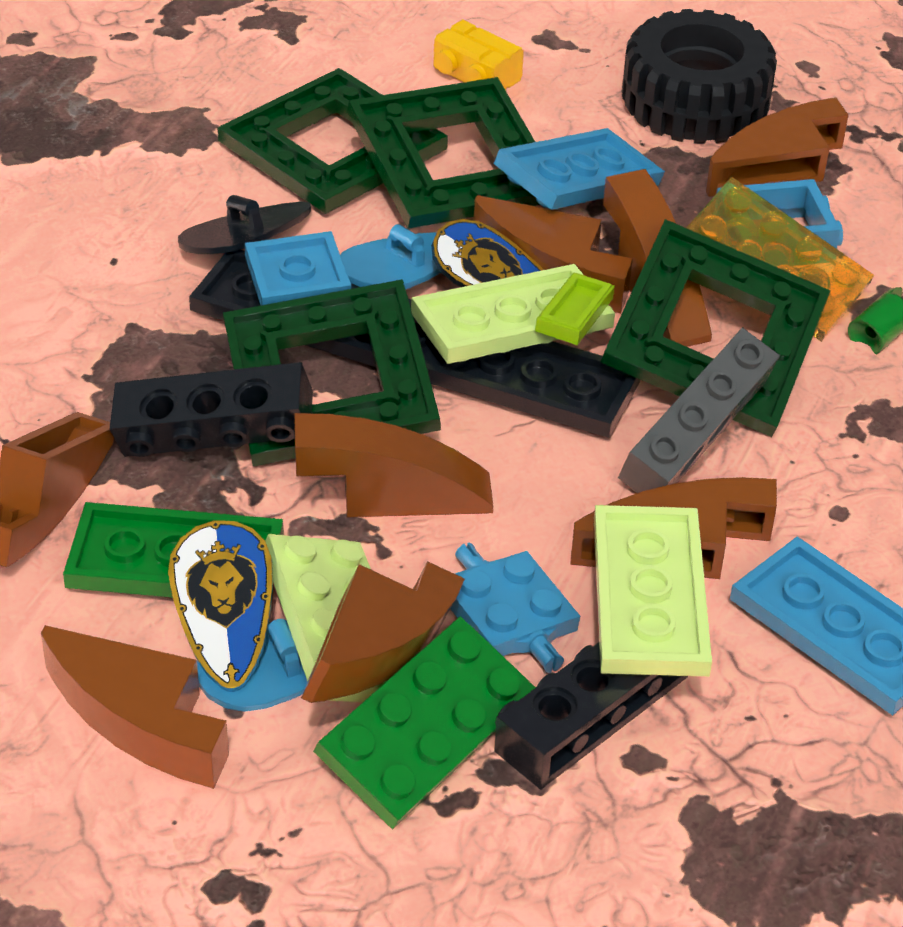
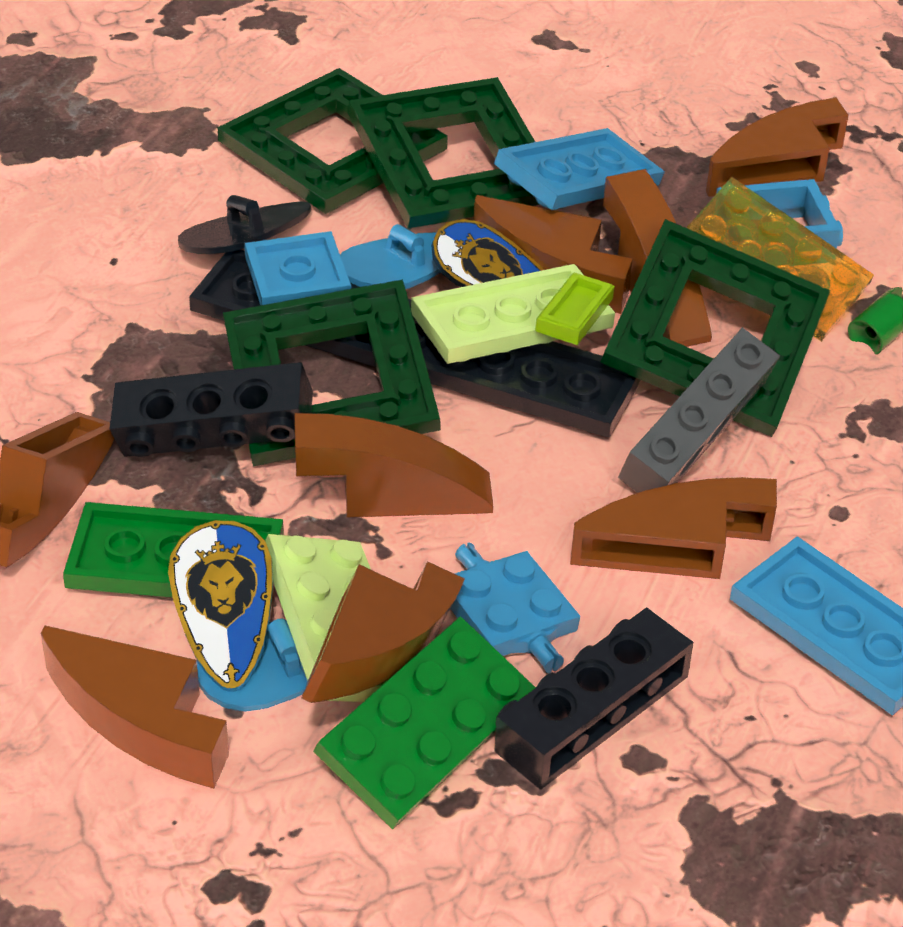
(477, 54): yellow brick -> none
(651, 591): yellowish green plate -> none
(698, 75): black tyre -> none

